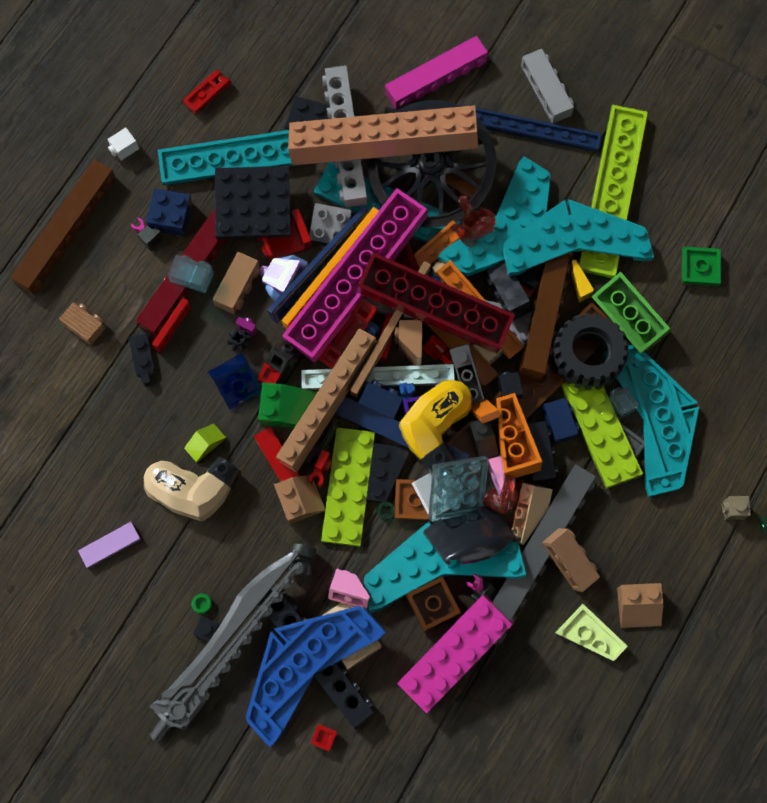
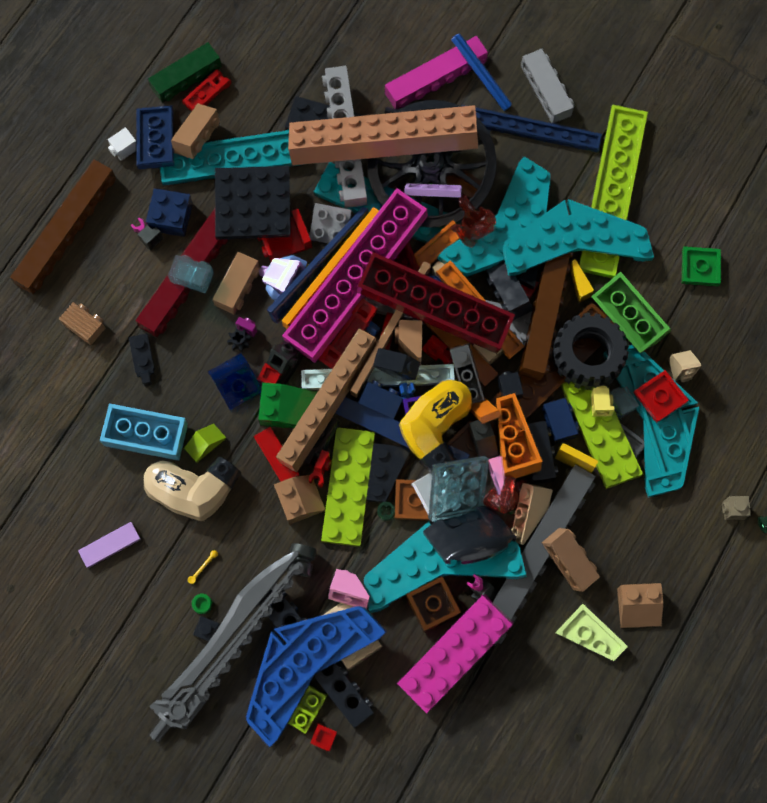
(144, 432): none -> medium azure brick
(154, 137): none -> dark blue tile
(171, 325): red tile -> none
(185, 72): none -> dark green brick
(192, 579): none -> yellow hinge
(195, 131): none -> medium nougat brick
(308, 709): none -> lime slope
(396, 364): none -> black slope
(433, 190): none -> lavender tile
(481, 71): none -> blue axle
(572, 456): none -> yellow tile
(601, 402): none -> light yellow brick
(660, 396): none -> red plate
(684, 365): none -> tan slope

